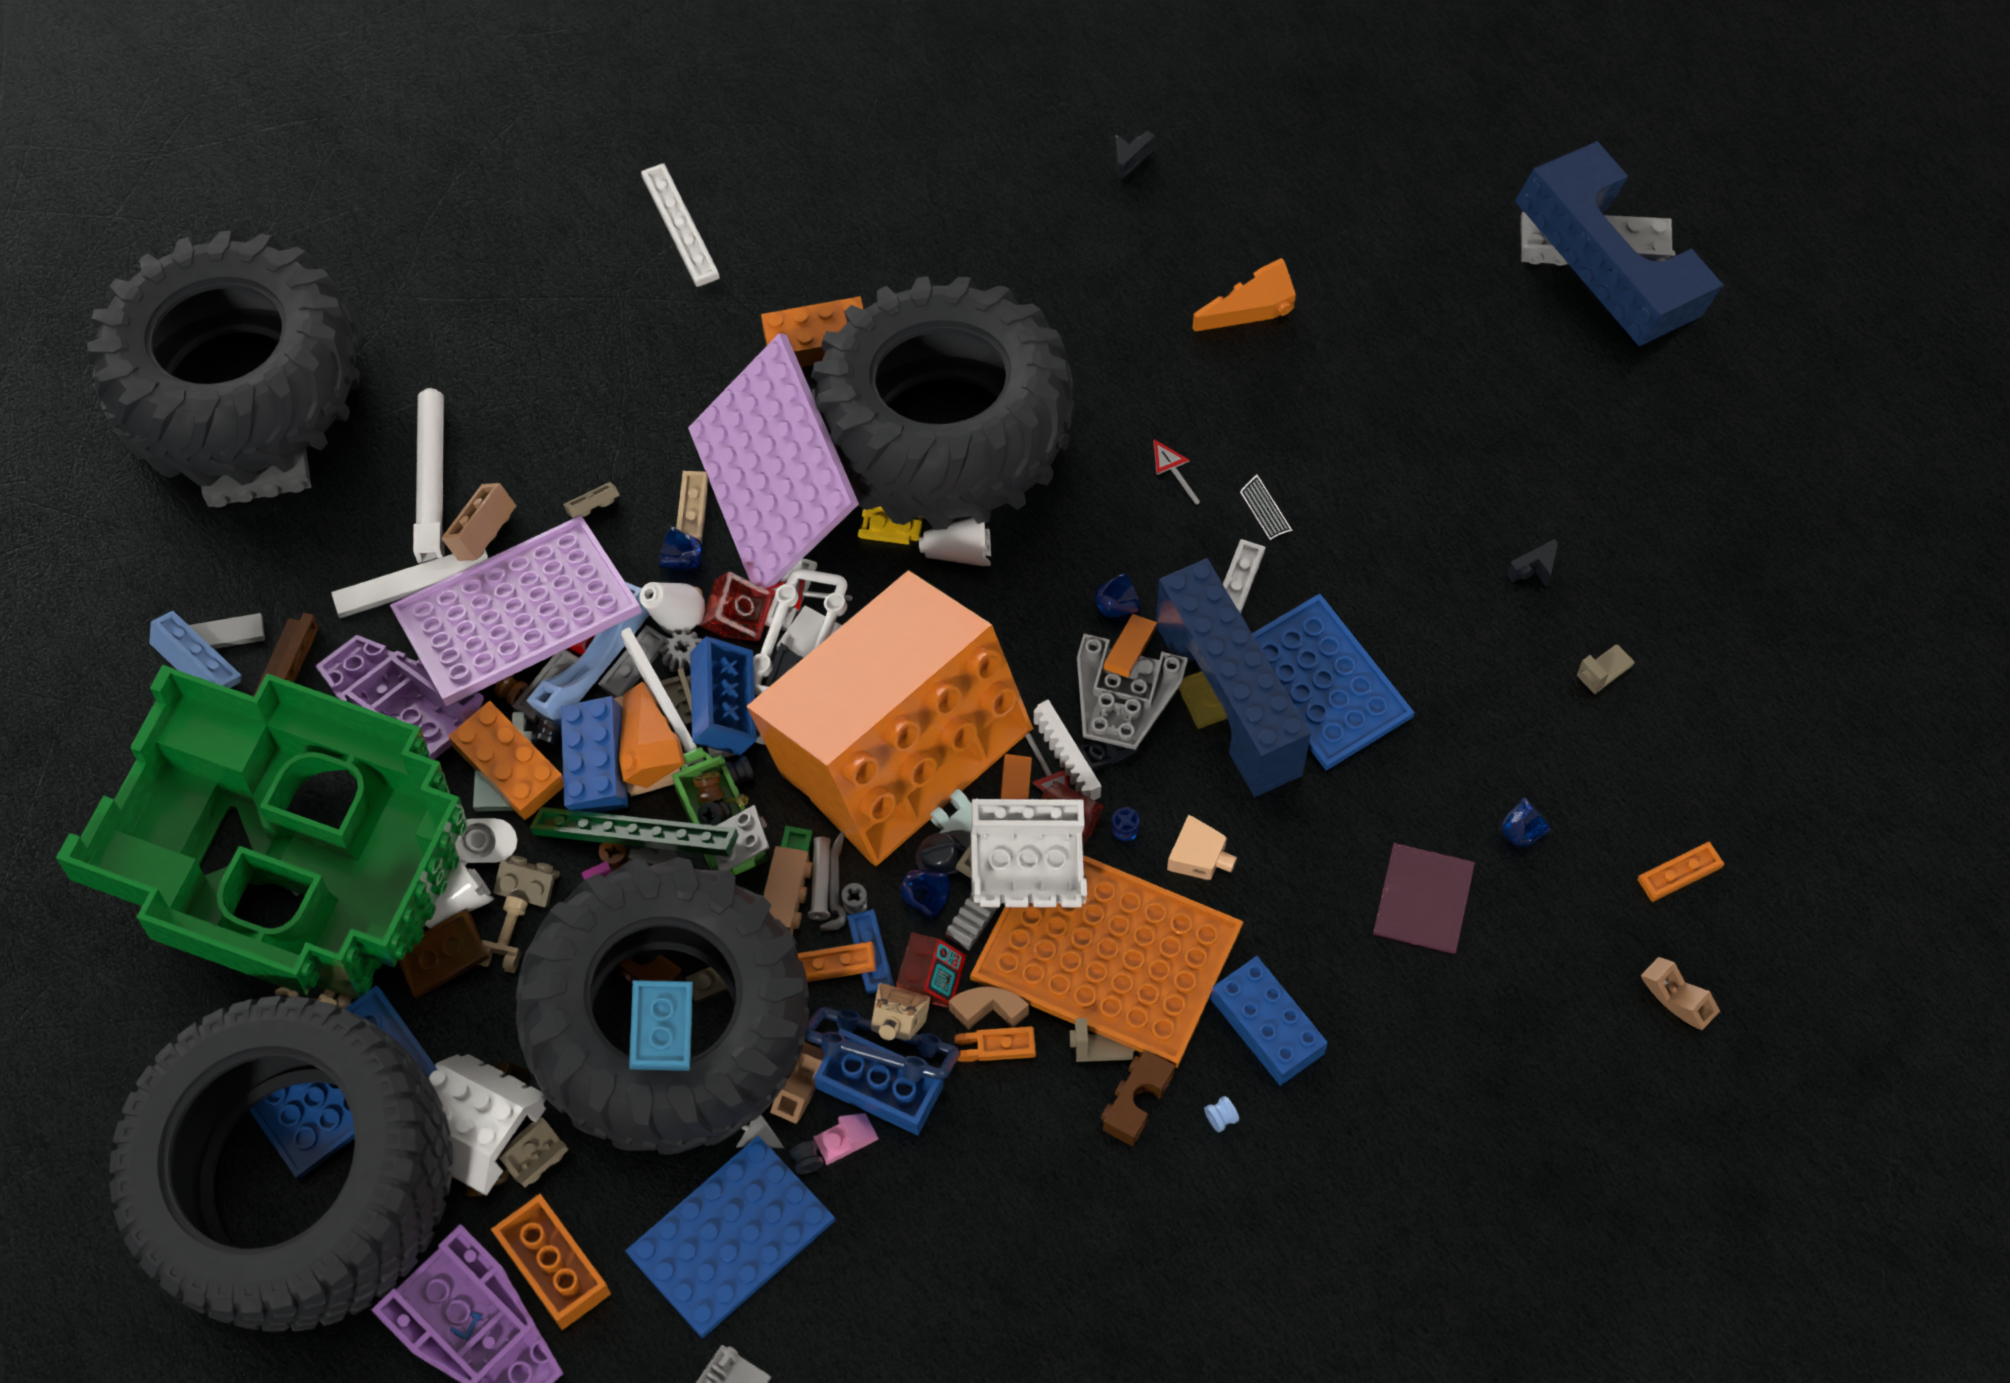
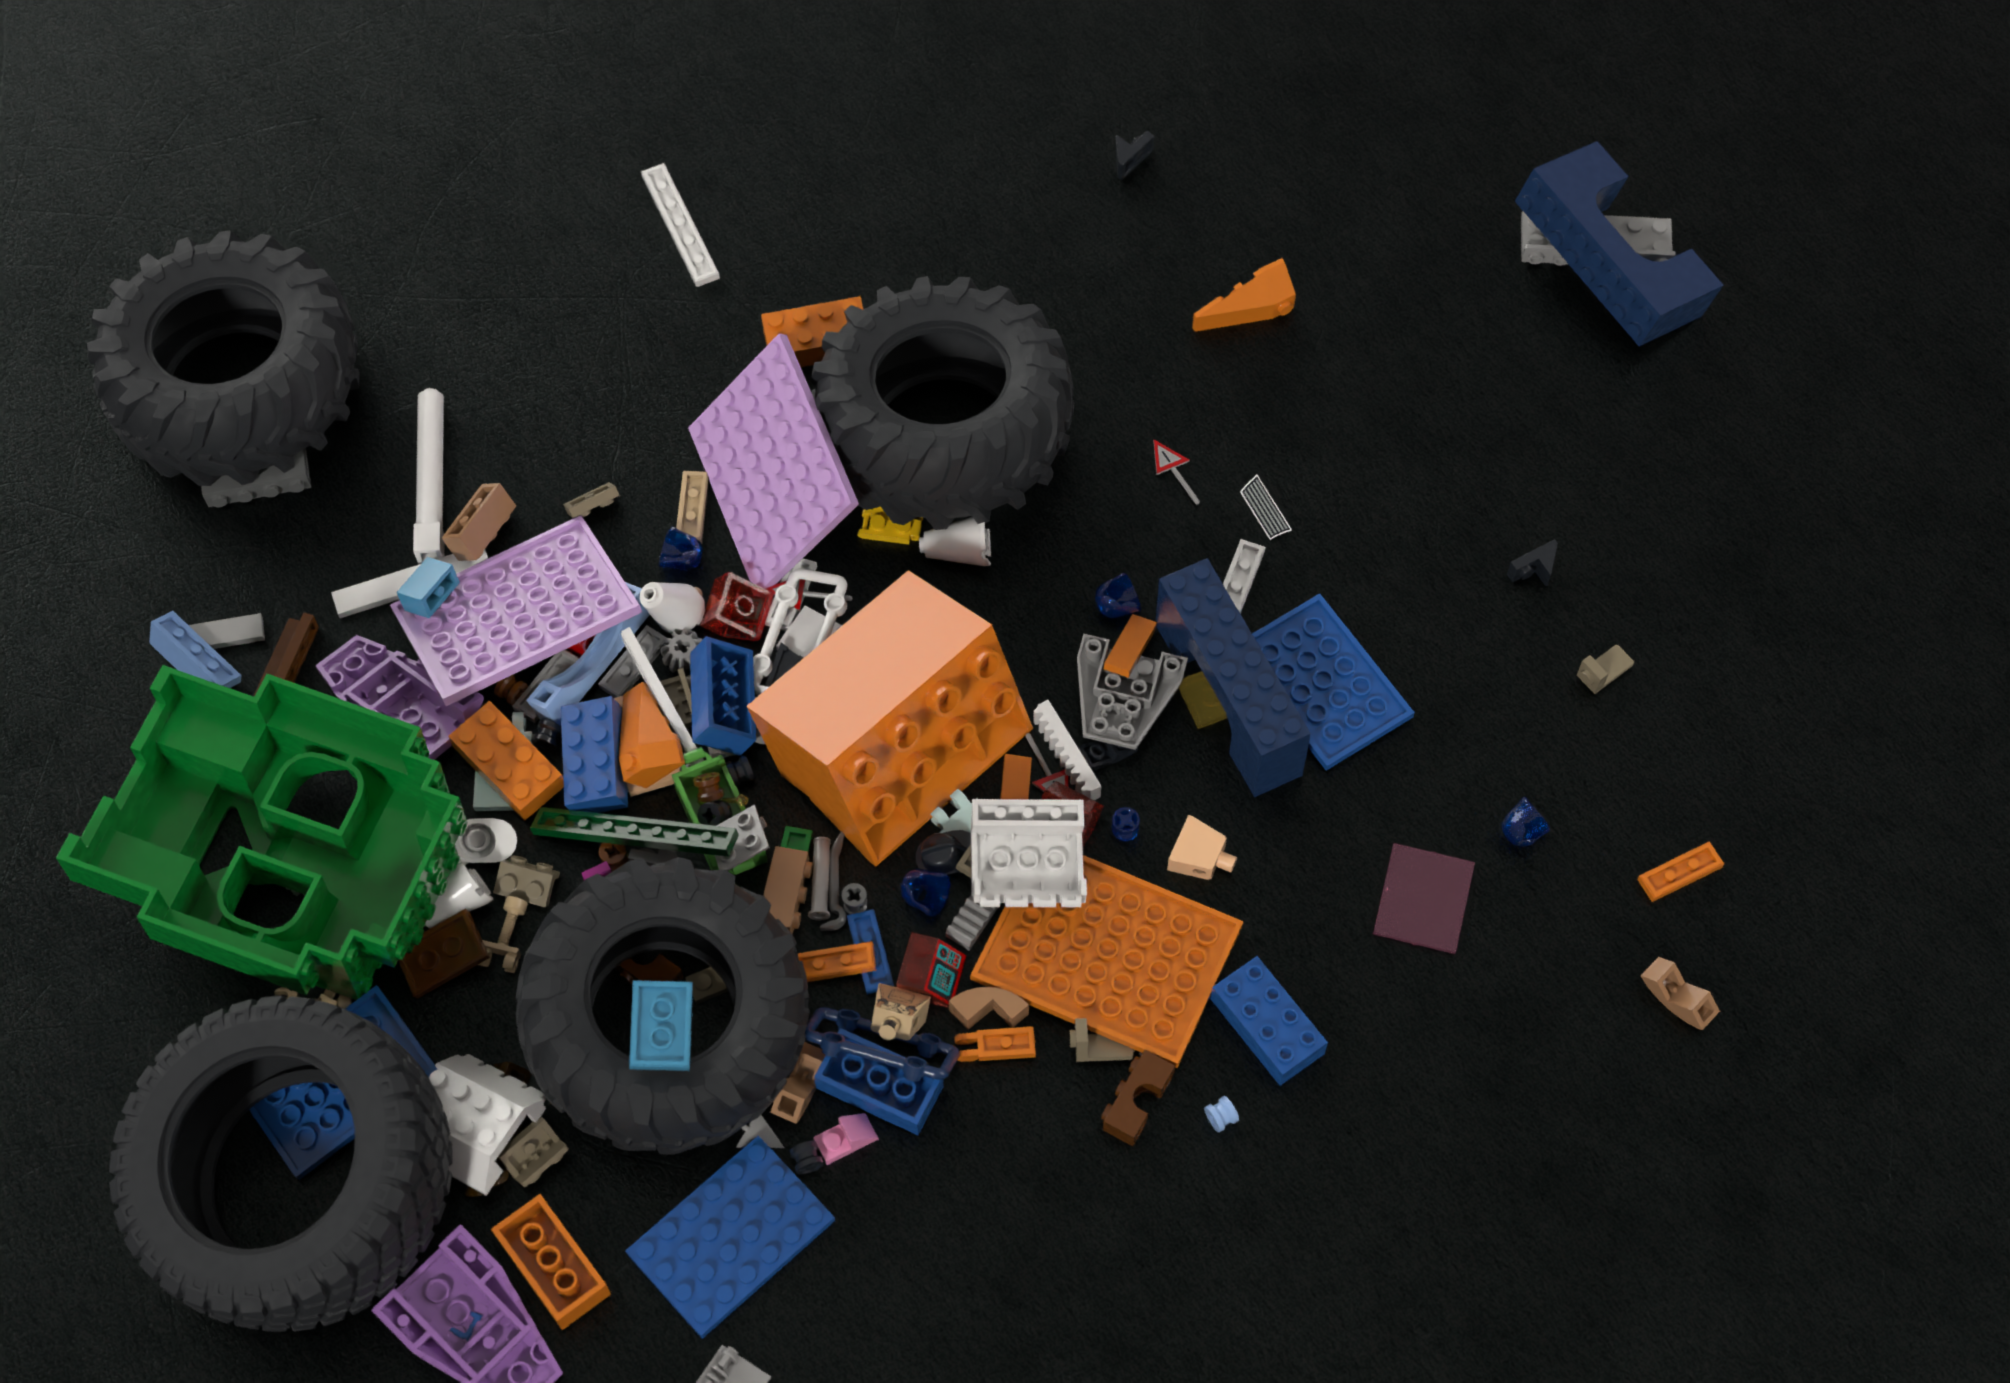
(428, 587): none -> dark azure brick

